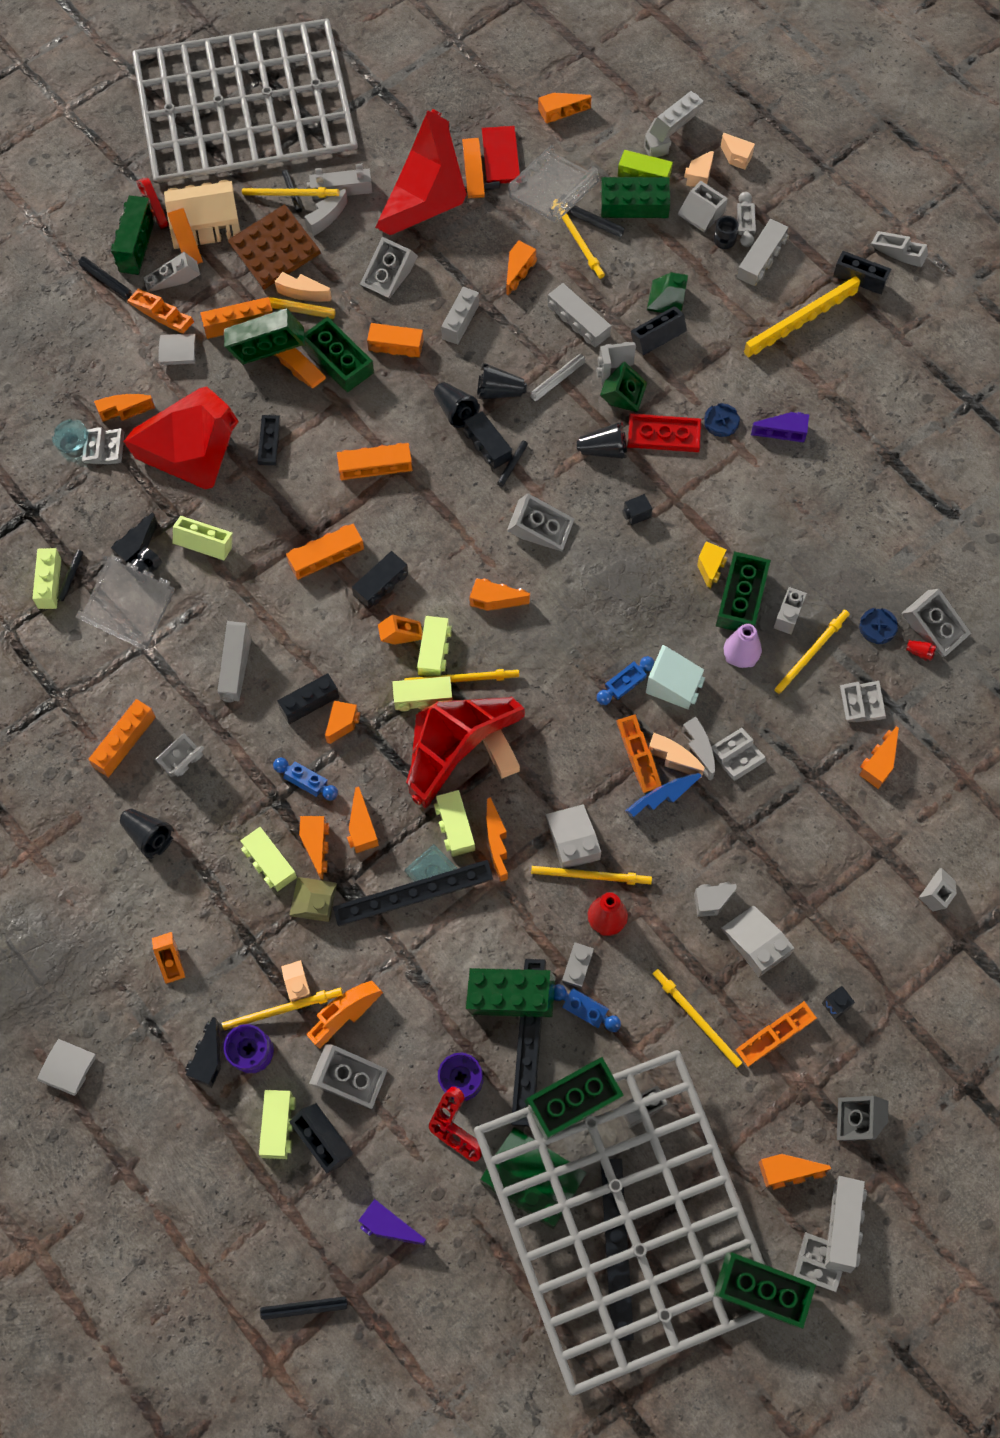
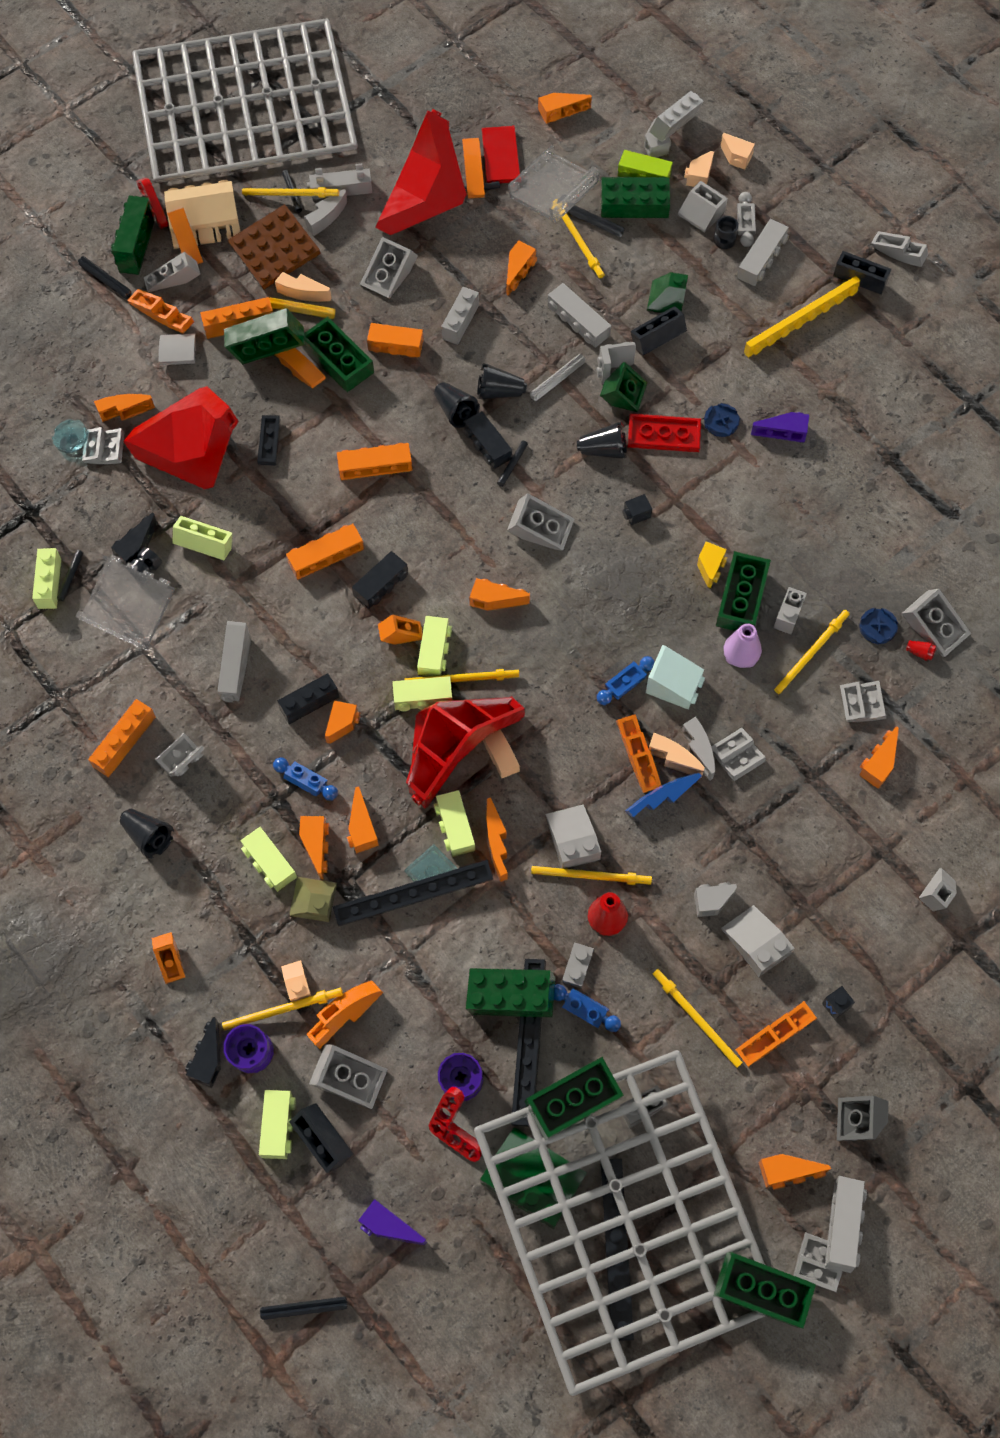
(66, 1067): light grey slope -> none

